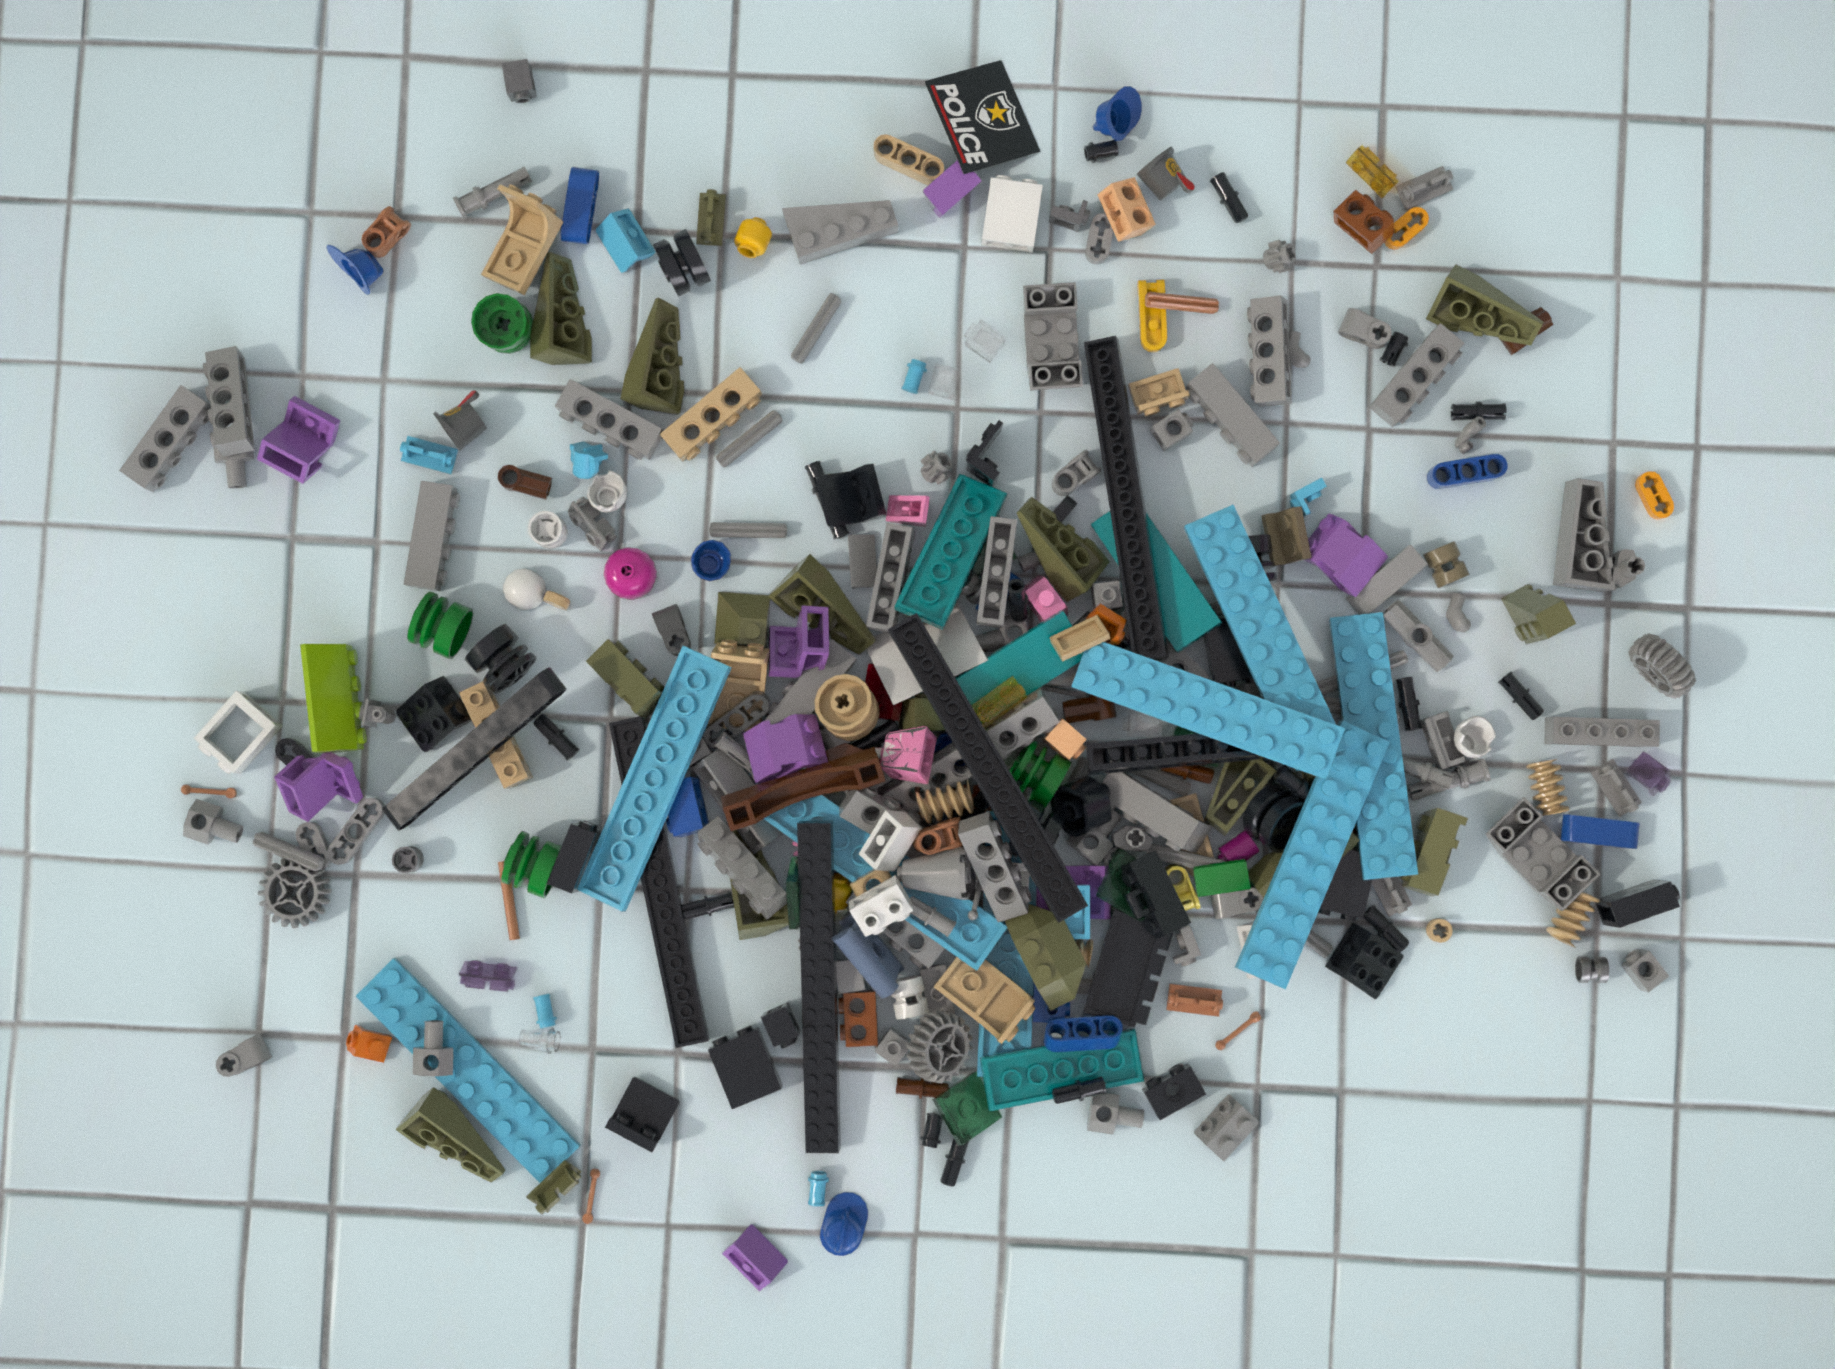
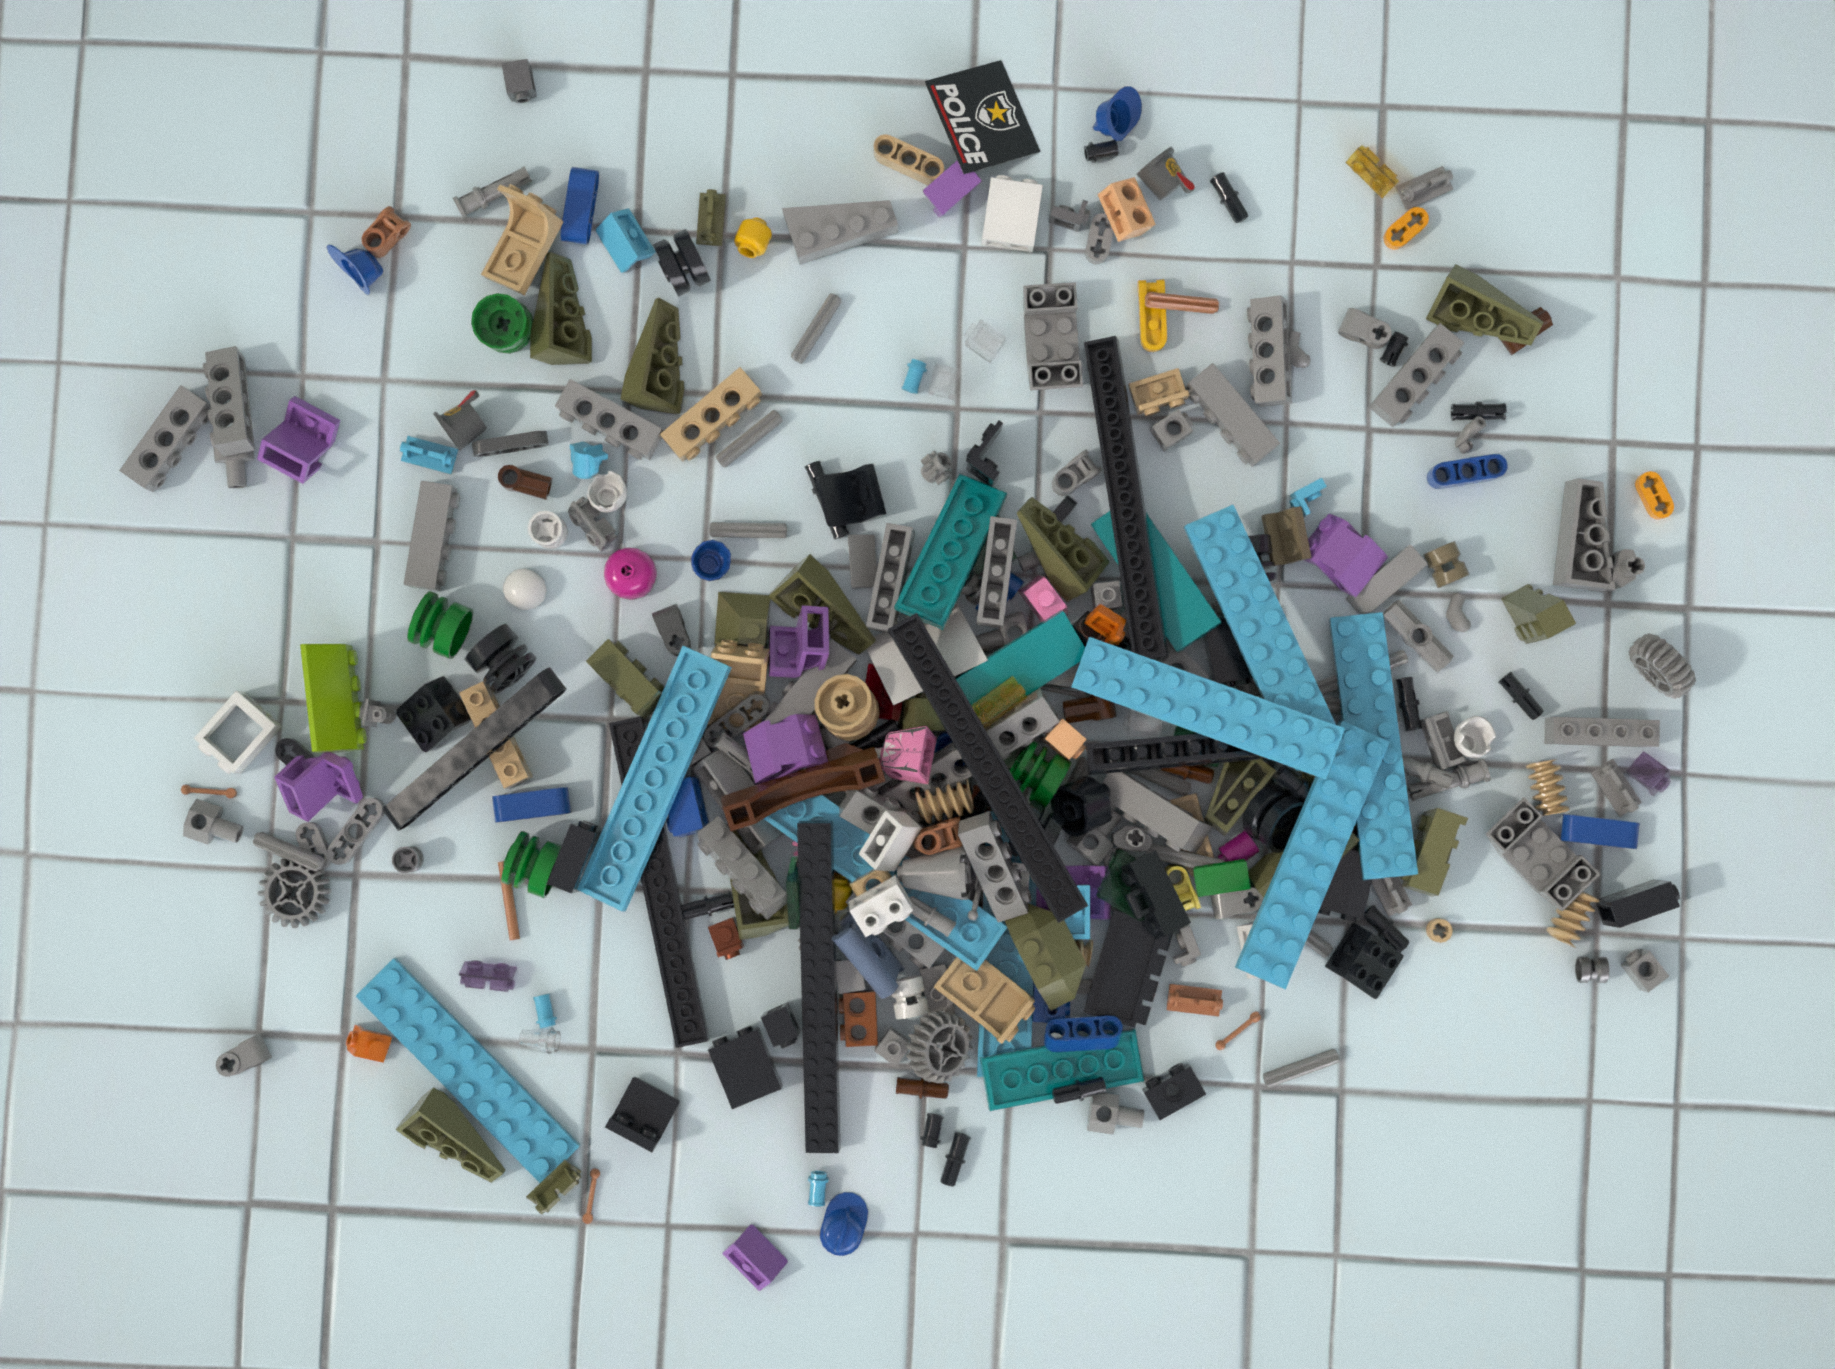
(433, 1046): light grey piece -> none
(510, 443): none -> dark grey beam
(531, 804): none -> blue beam
(555, 736): black axle -> none
(556, 600): tan tile -> none
(726, 938): none -> copper bracket
(908, 510): bright pink slope -> none
(966, 1108): clear green tile -> none
(1017, 600): black pin -> none
(1079, 638): tan tile -> none
(1226, 1127): light grey bracket -> none
(1279, 256): light grey gear -> none
(1301, 1068): none -> light grey axle
(1358, 225): dark orange brick -> none

